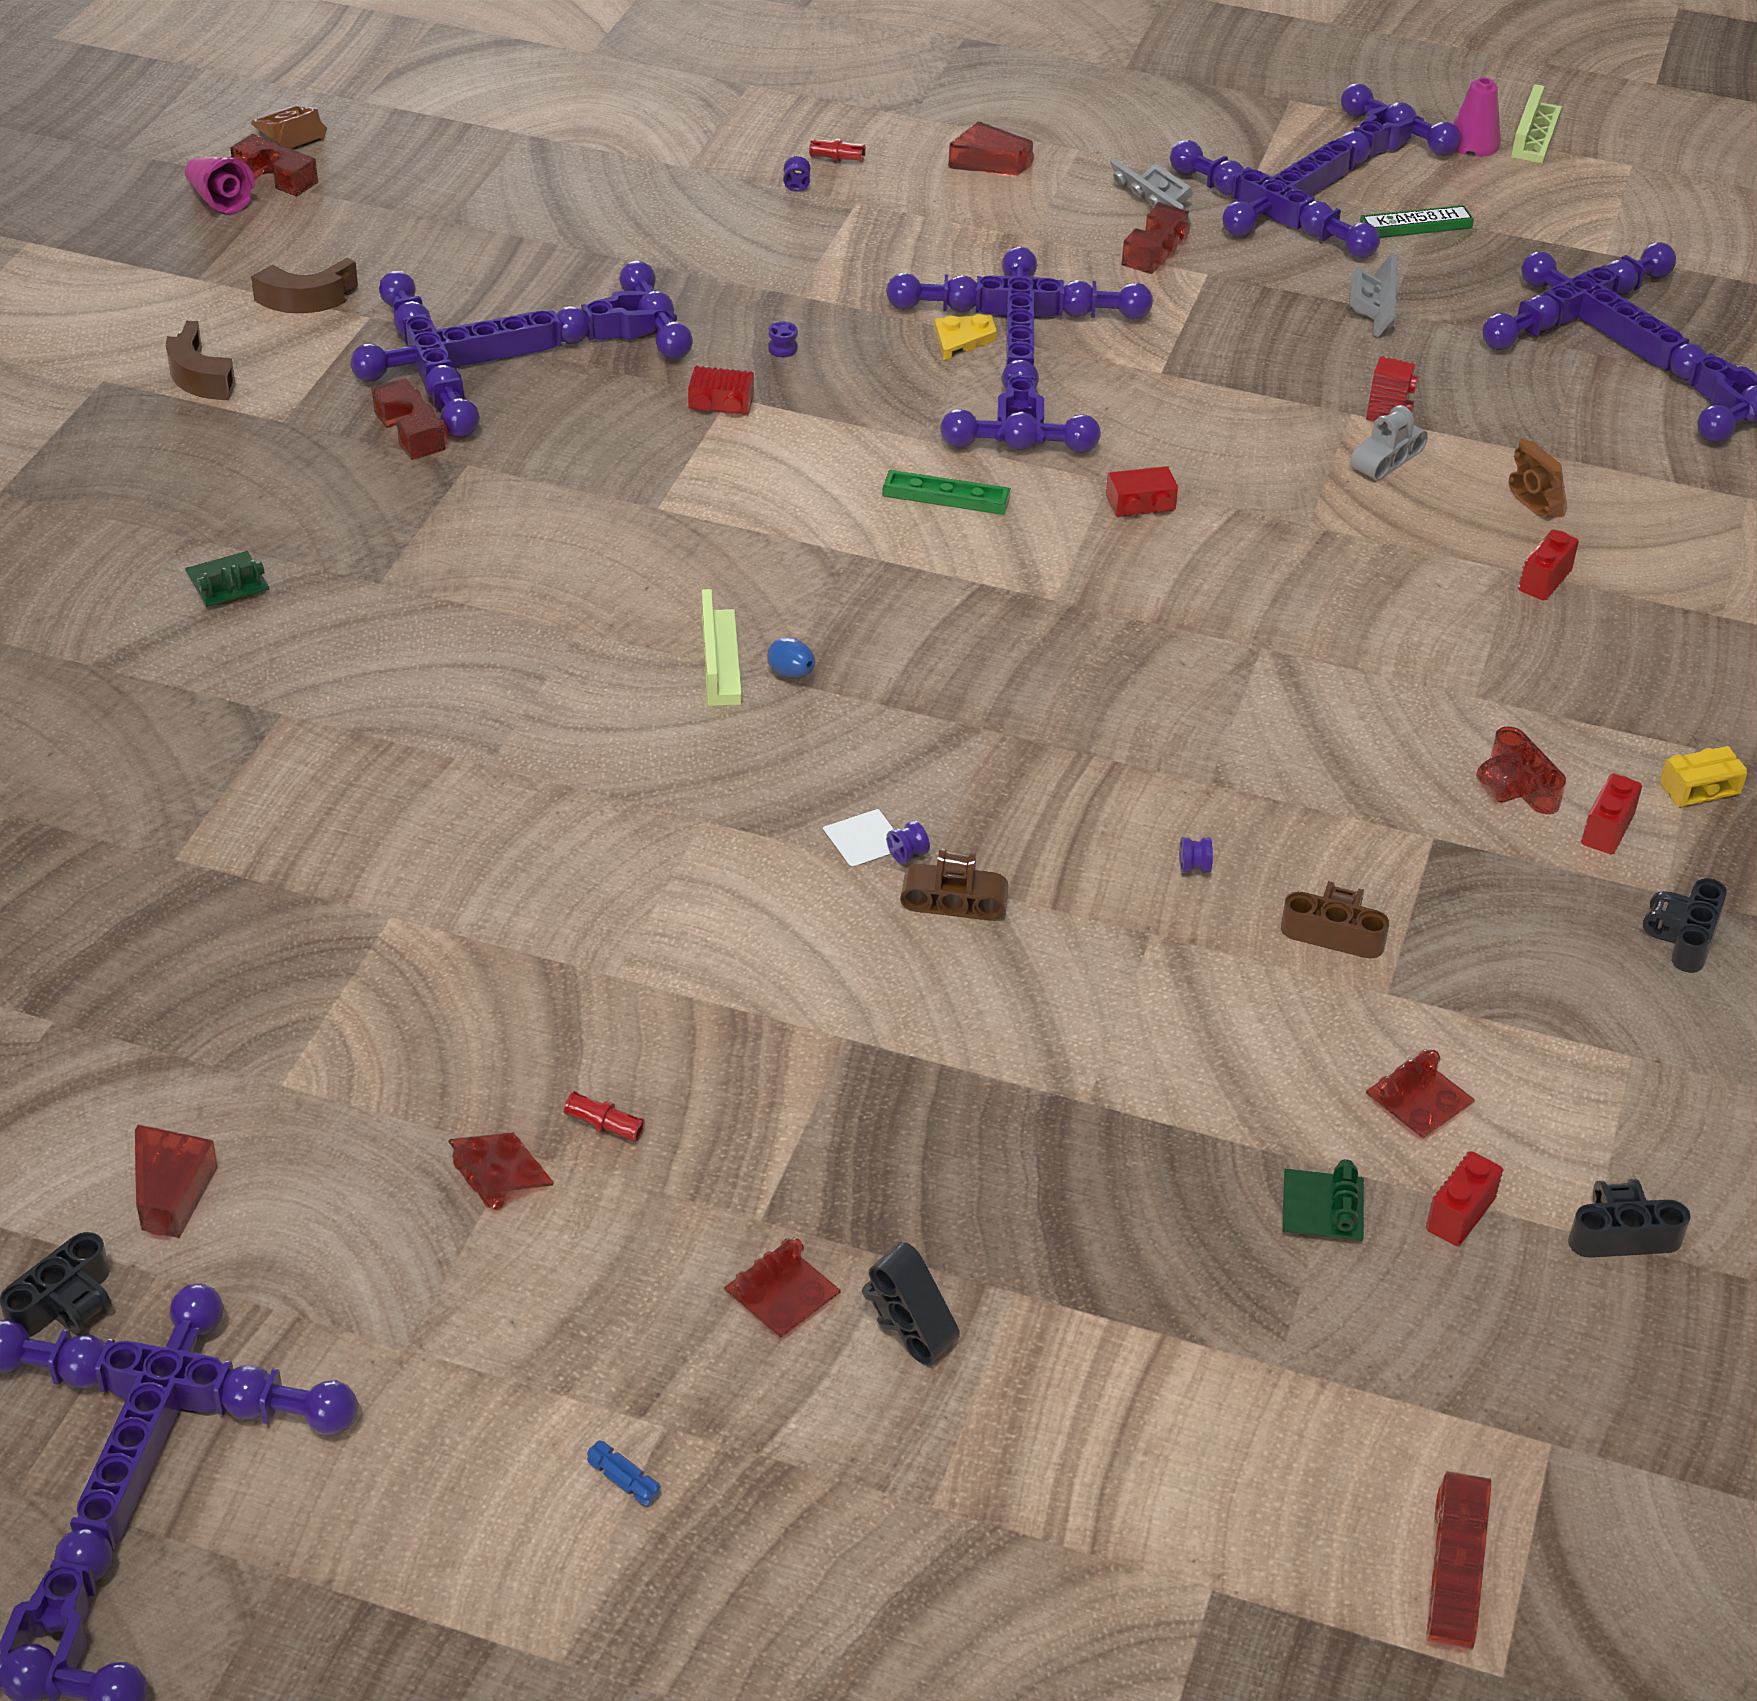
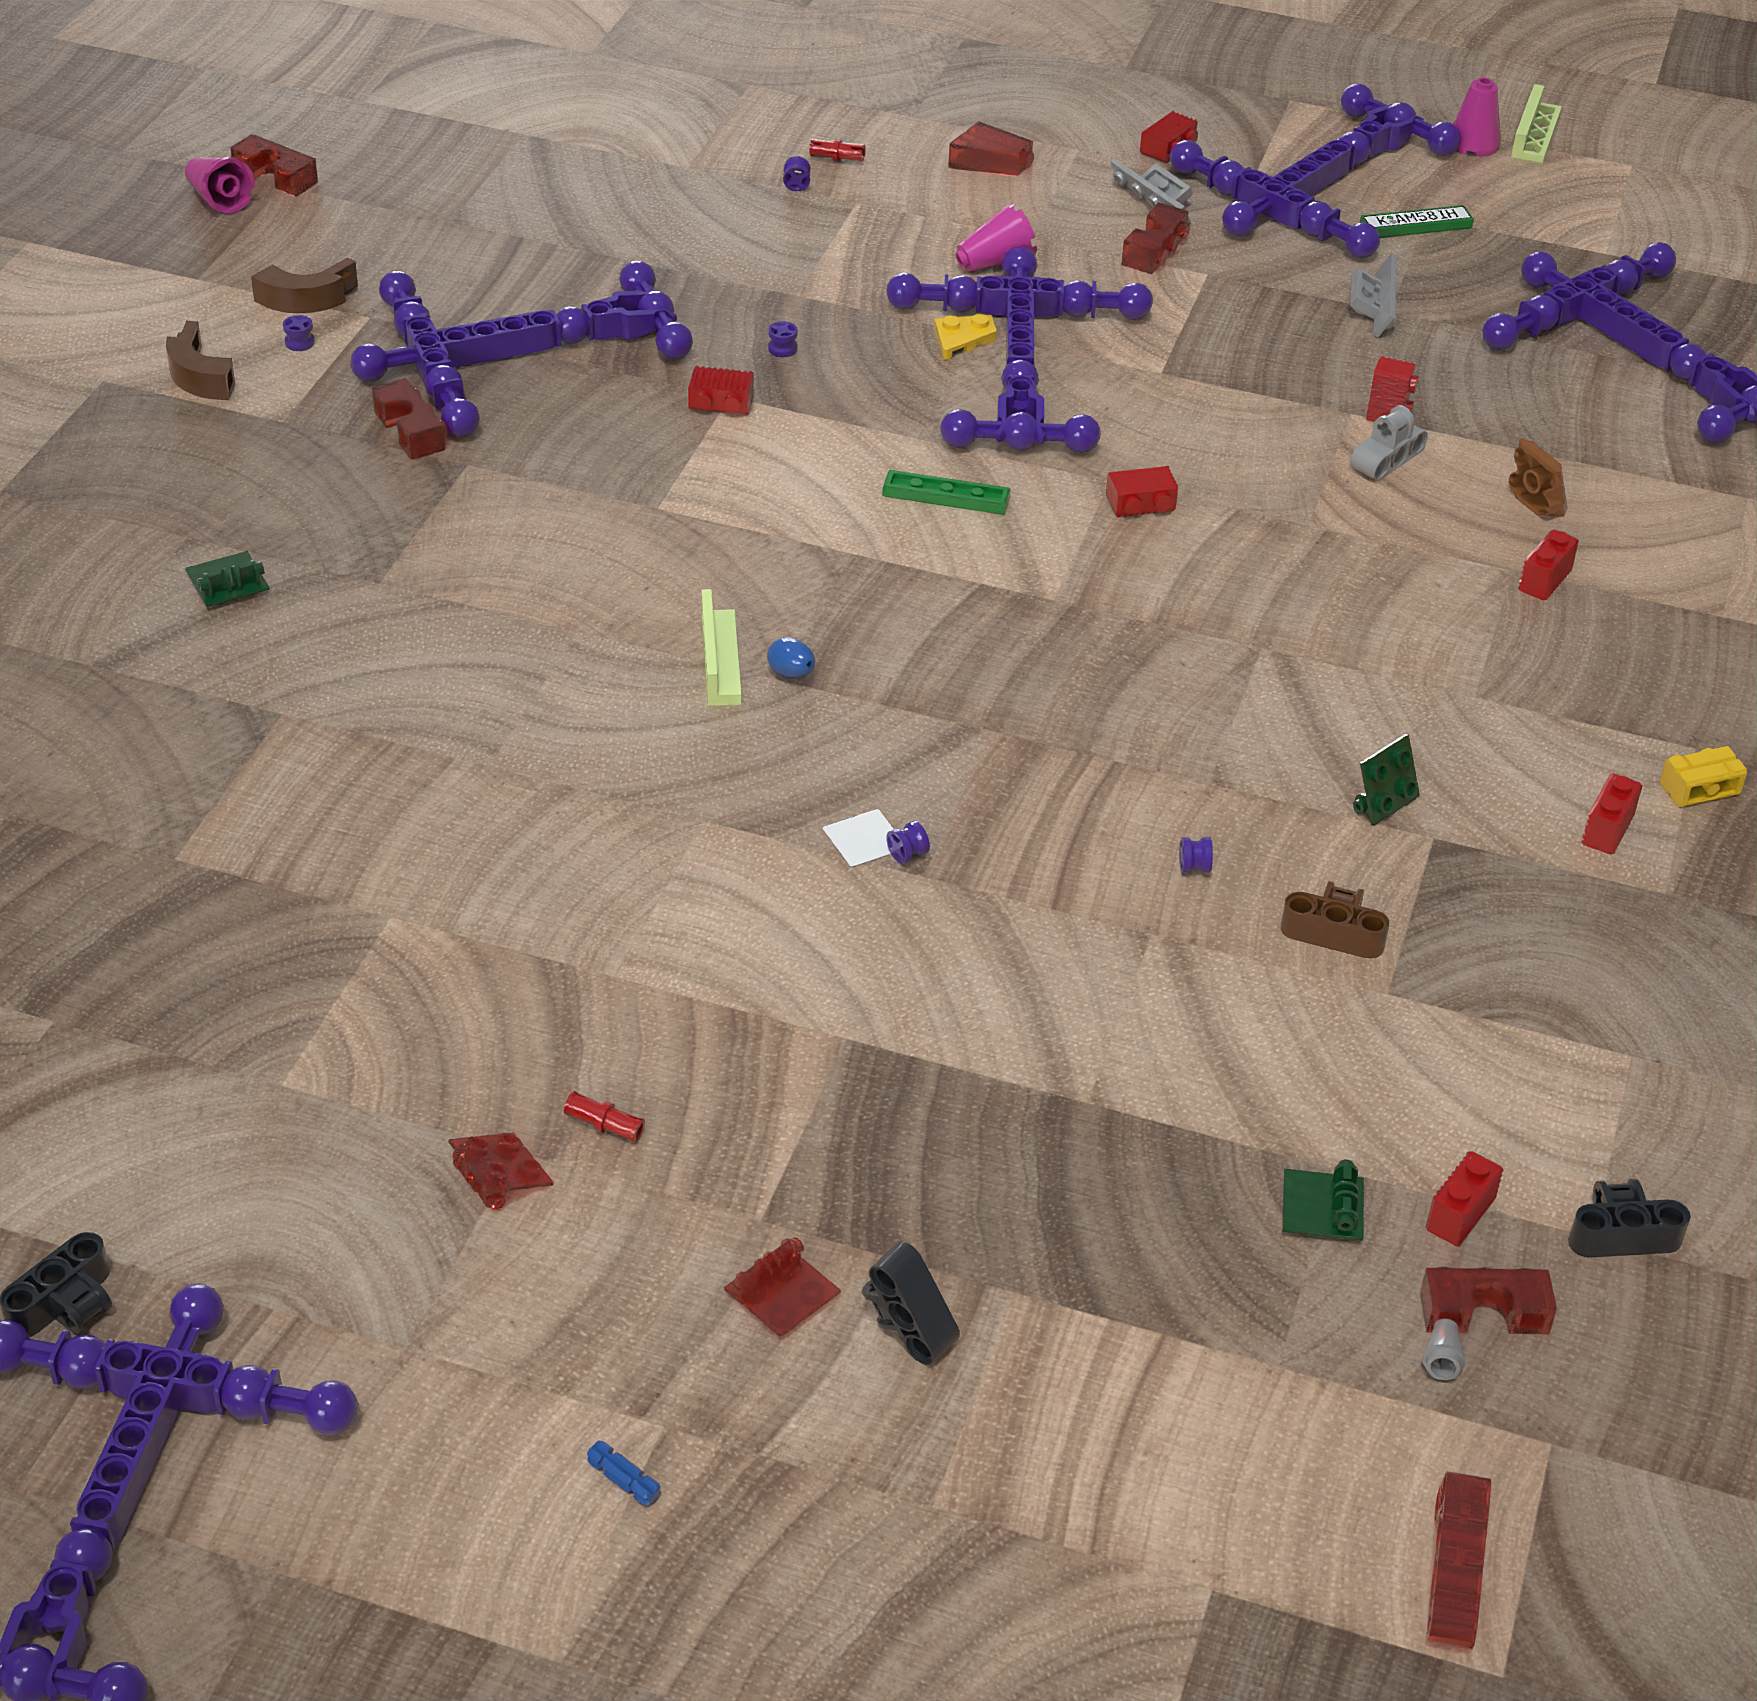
(170, 1178): clear red slope -> none
(292, 126): dark orange slope -> none
(298, 333): none -> dark purple wheel
(954, 888): reddish brown piece -> none
(994, 238): none -> dark pink cone
(1166, 133): none -> red brick
(1387, 781): none -> dark green hinge
(1420, 1094): clear red hinge -> none
(1444, 1351): none -> light grey cone
(1519, 1295): none -> clear red arch
(1523, 771): clear red piece -> none
(1688, 922): black piece -> none

